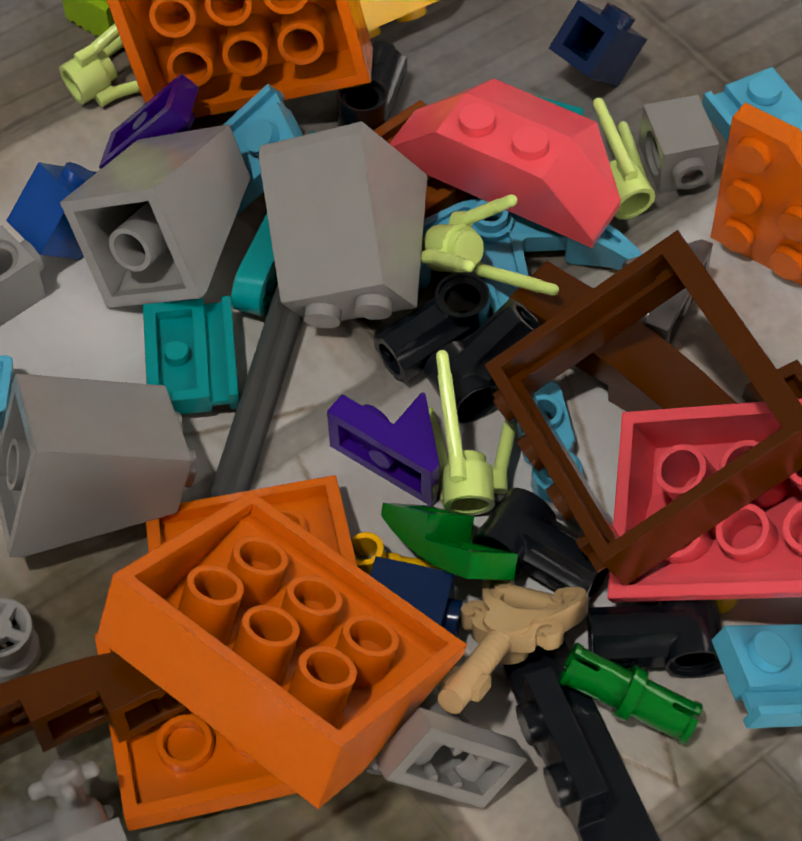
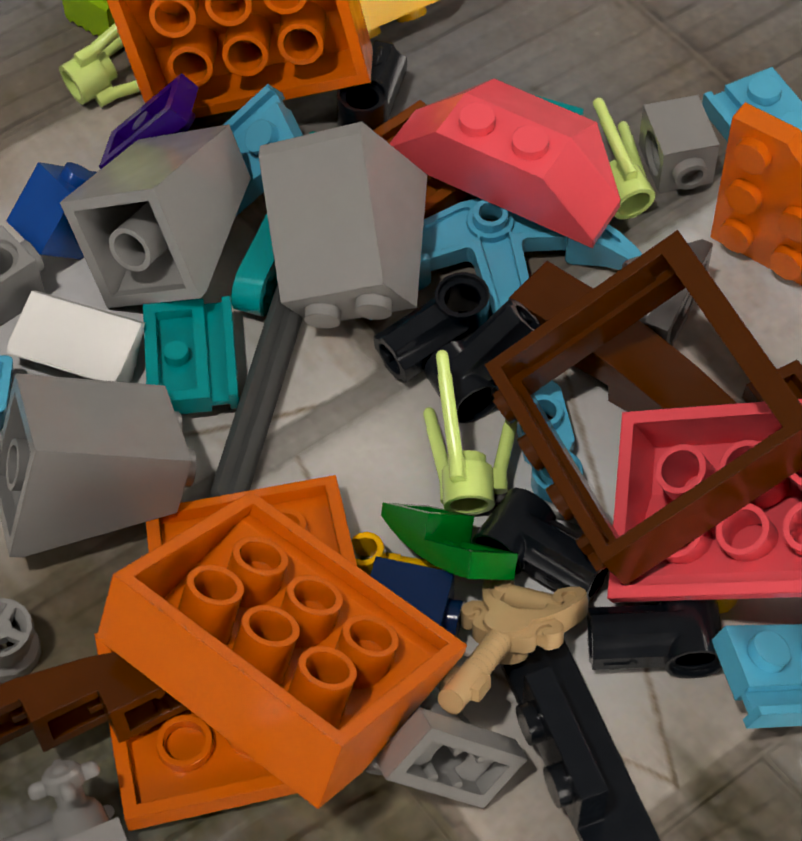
(77, 338): none -> white slope
(397, 451): dark purple slope -> none
(460, 248): yellowish green plant -> none
(599, 41): dark blue brick -> none
(630, 693): green pin -> none

